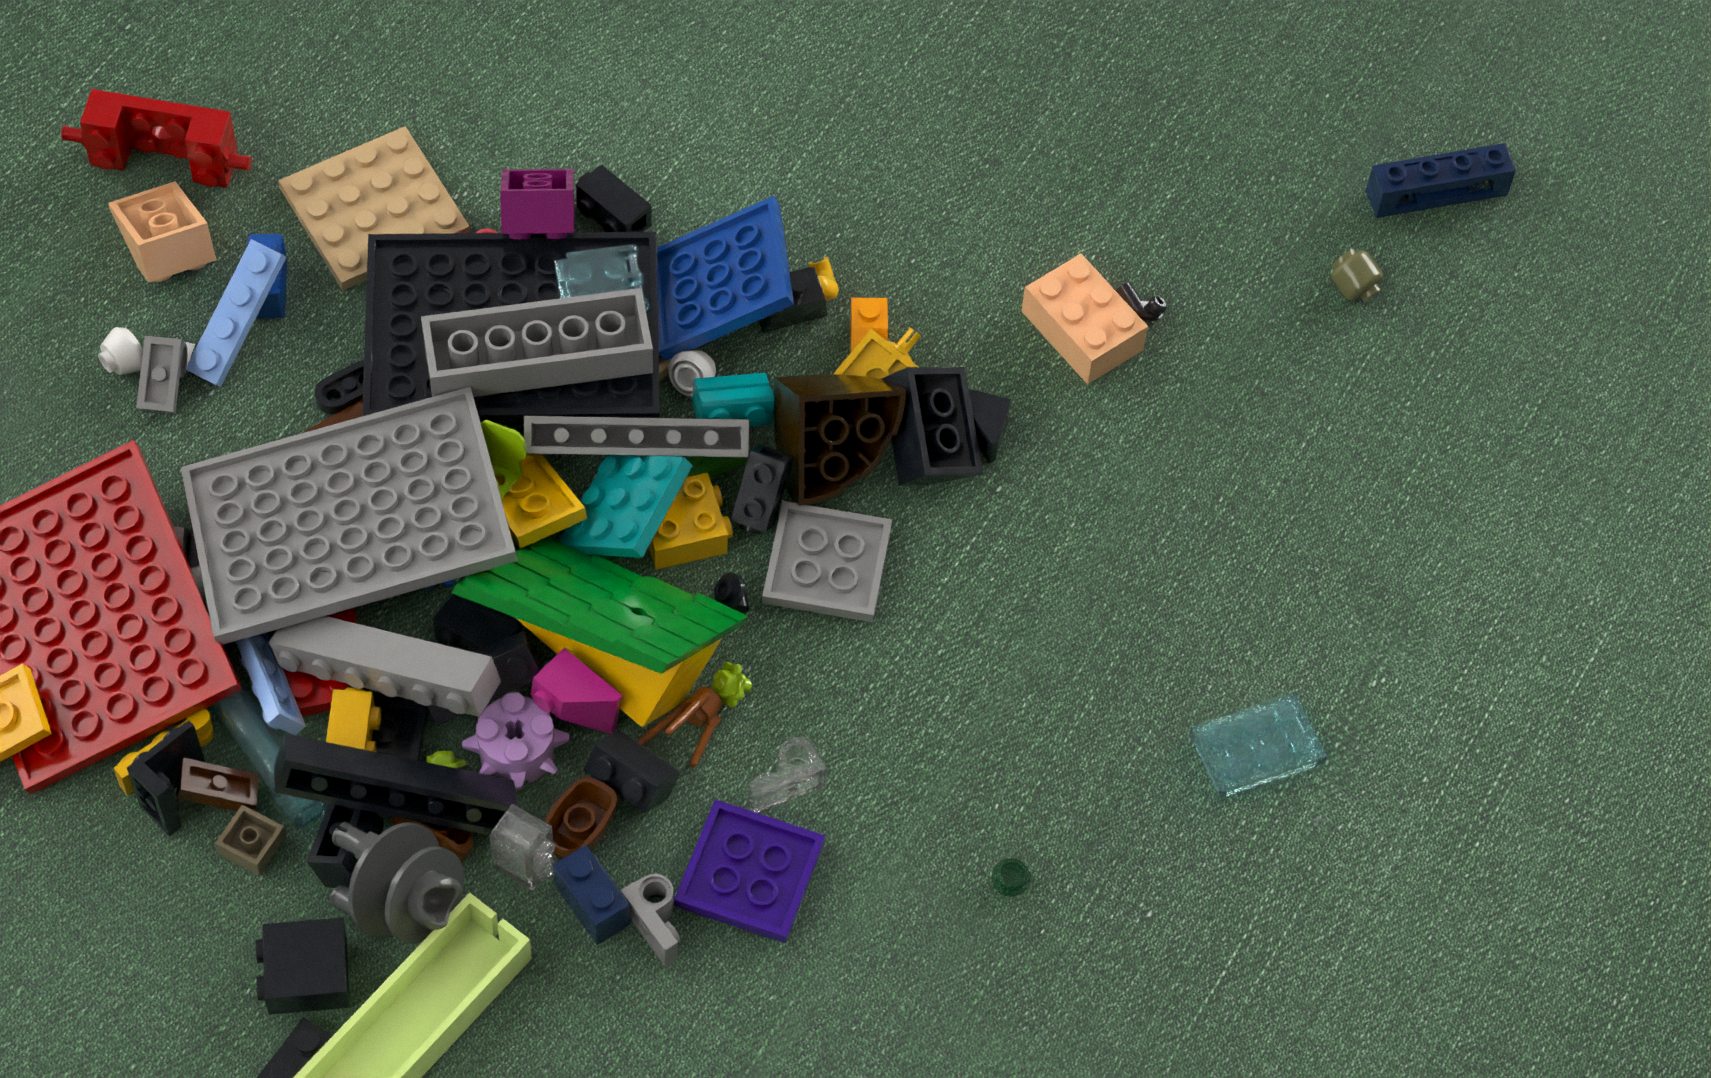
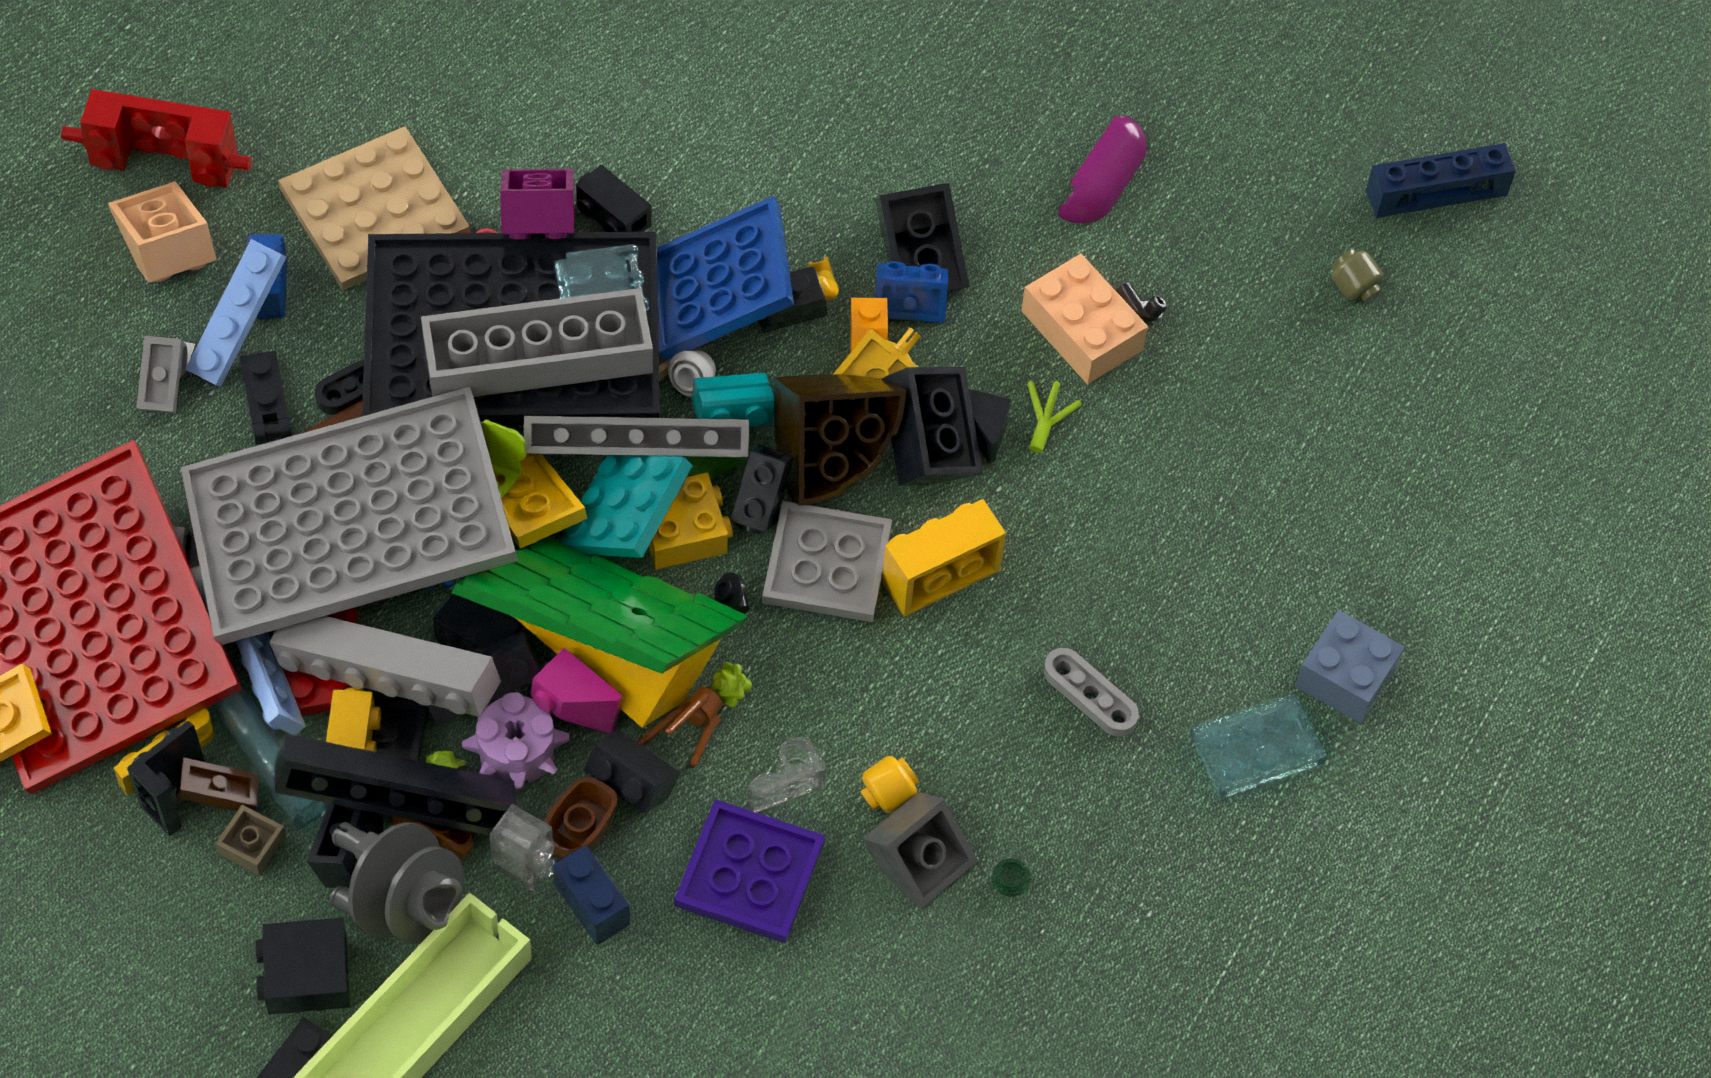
(121, 352): white cone -> none
(265, 396): none -> black plate
(650, 917): light grey plate -> none
(889, 784): none -> yellow head
(913, 291): none -> blue bracket
(921, 848): none -> dark grey slope
(923, 229): none -> black slope
(943, 557): none -> yellow brick
(1045, 420): none -> lime plant
(1084, 679): none -> light grey plate
(1106, 171): none -> magenta brick
(1349, 666): none -> sand blue brick

